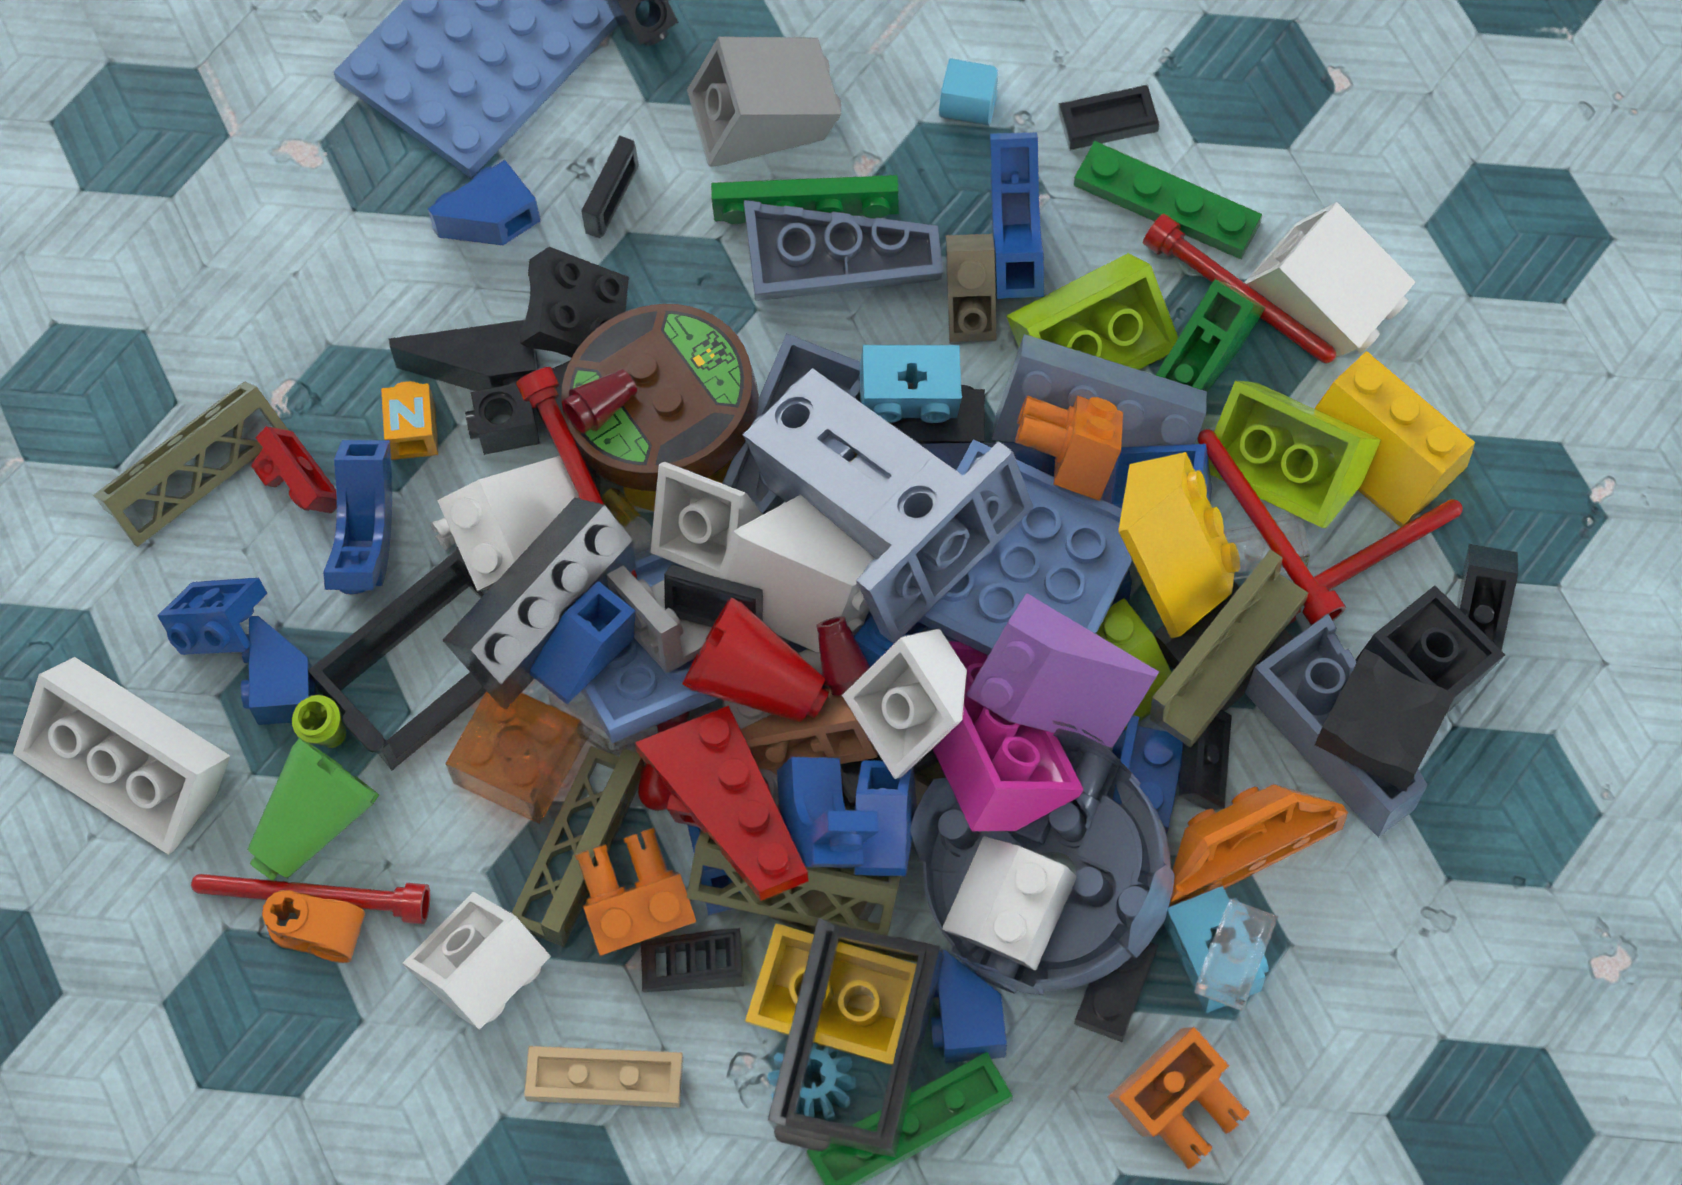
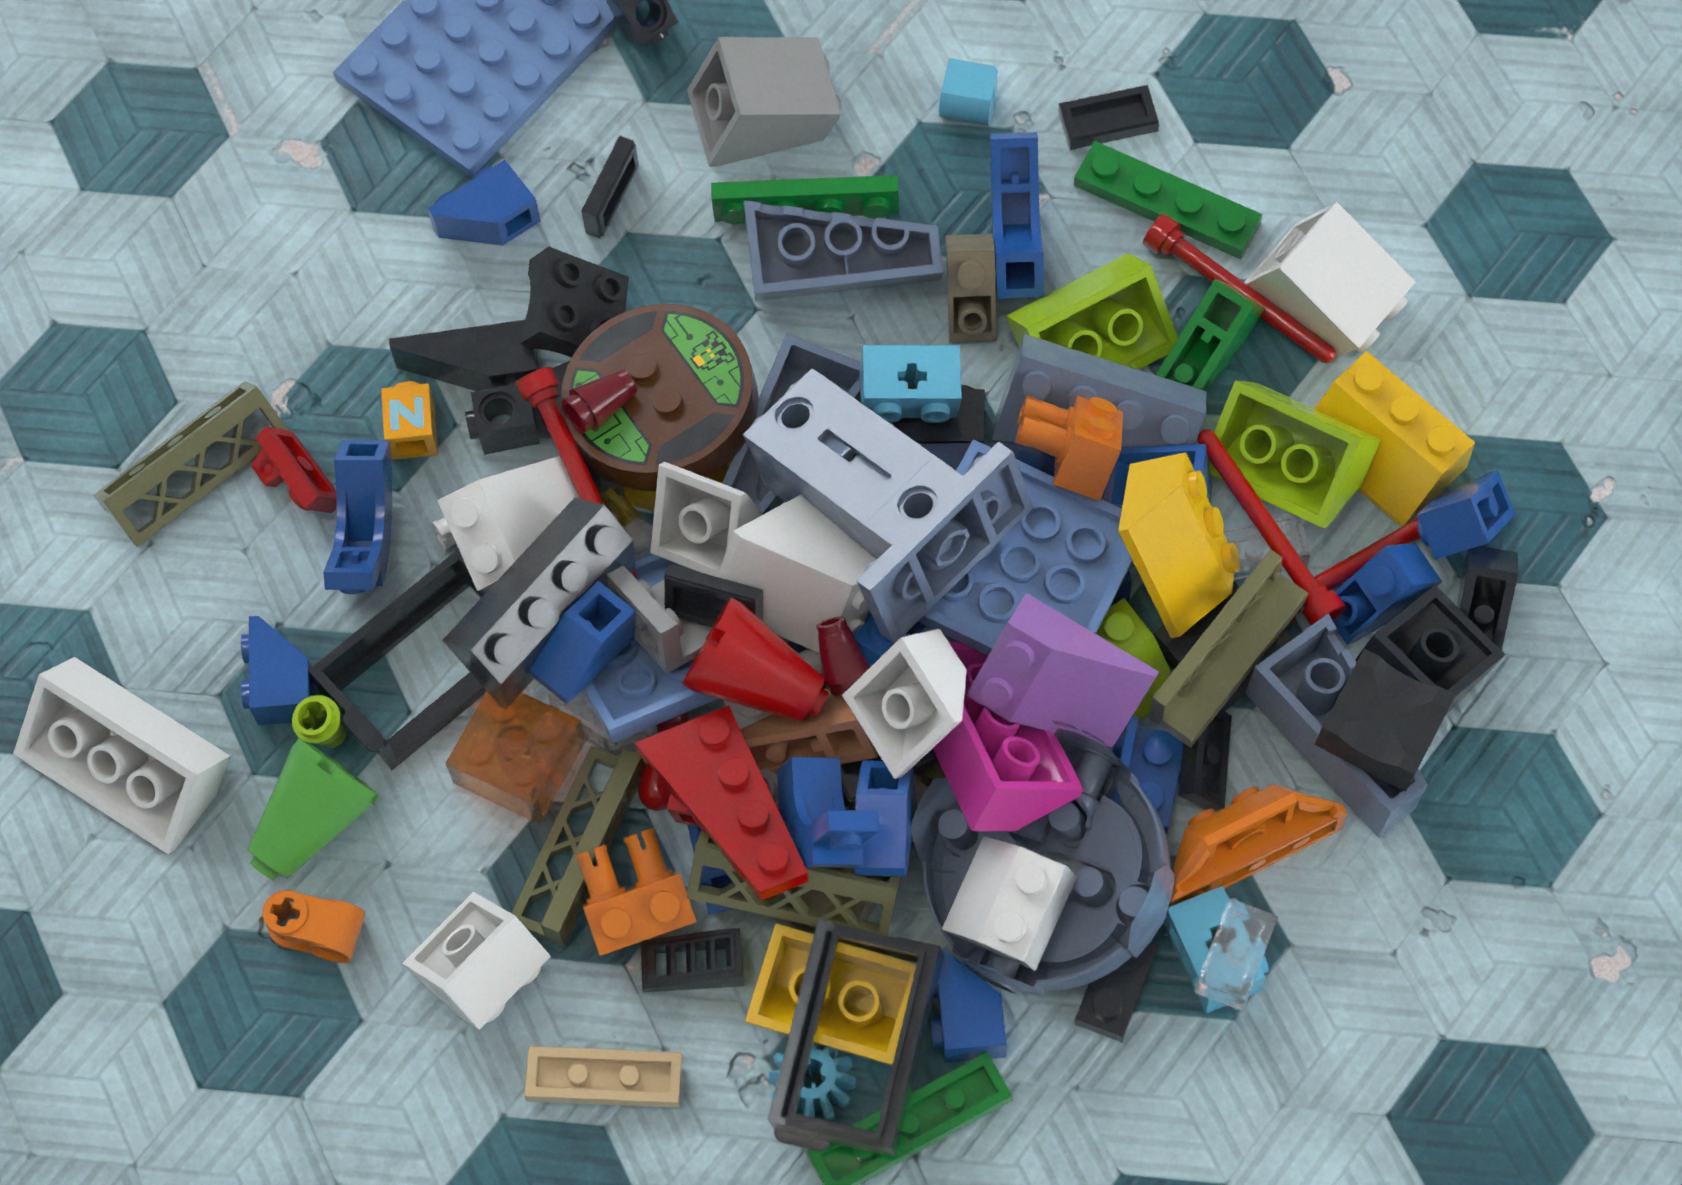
(209, 615): blue bracket -> none
(407, 902): red piece -> none
(1169, 1081): orange brick -> none
(1383, 590): none -> blue slope
(1465, 516): none -> blue slope

